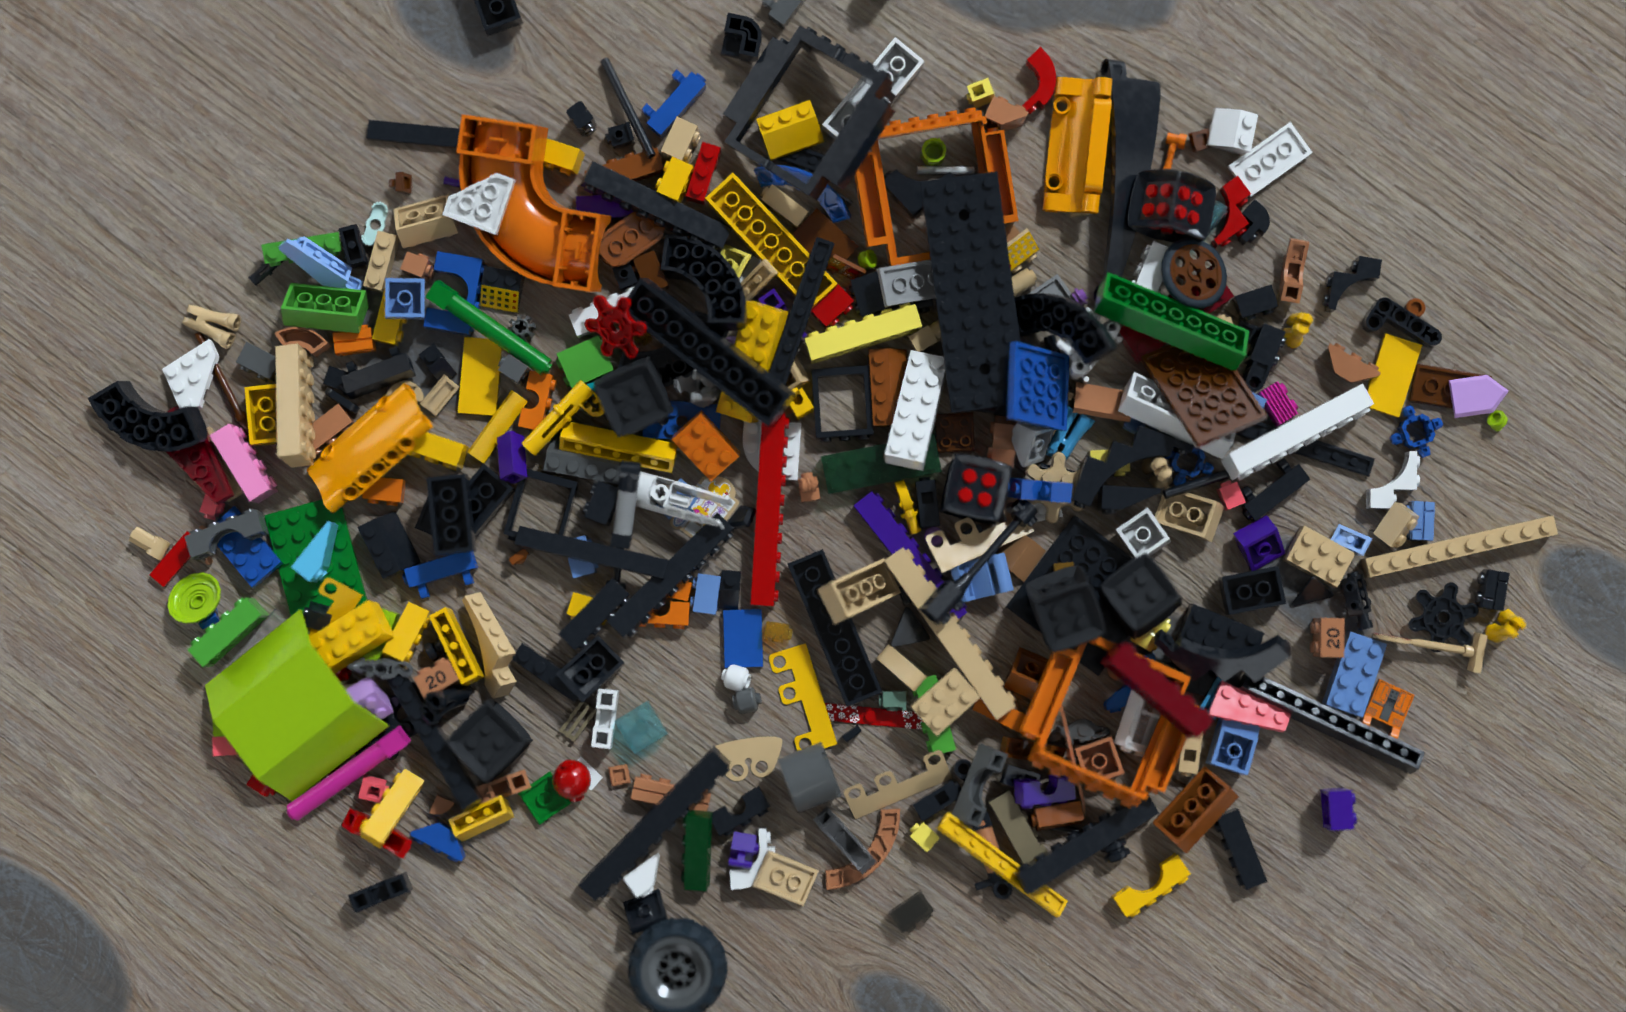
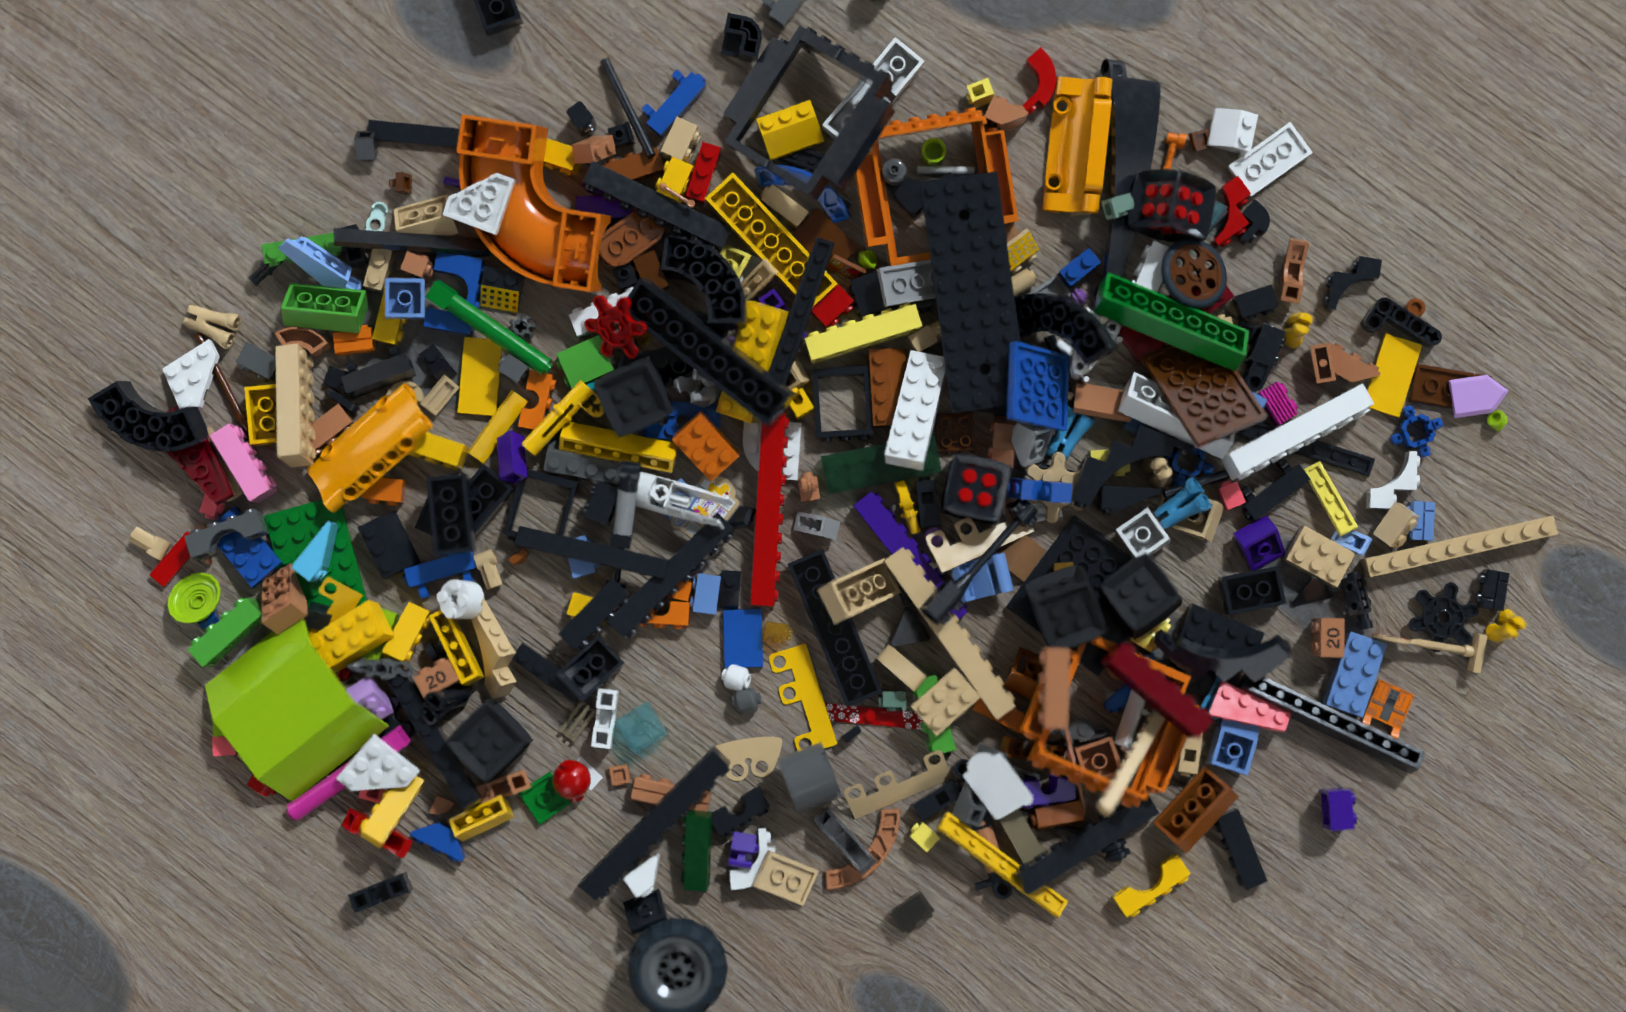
(282, 600): none -> nougat slope
(366, 145): none -> black brick
(377, 768): none -> white plate
(409, 242): none -> black tile
(460, 599): none -> white brick
(487, 565): none -> tan piece
(593, 149): none -> nougat brick
(690, 203): none -> nougat hinge
(816, 525): none -> light grey arch
(896, 177): none -> dark grey head
(996, 784): none -> white sticker
(1054, 687): none -> nougat brick
(1079, 268): none -> blue brick
(1117, 206): none -> sand green brick
(1131, 763): none -> tan piece
(1188, 492): none -> dark azure piece
(1322, 363): none -> nougat brick
(1330, 499): none -> light yellow tile

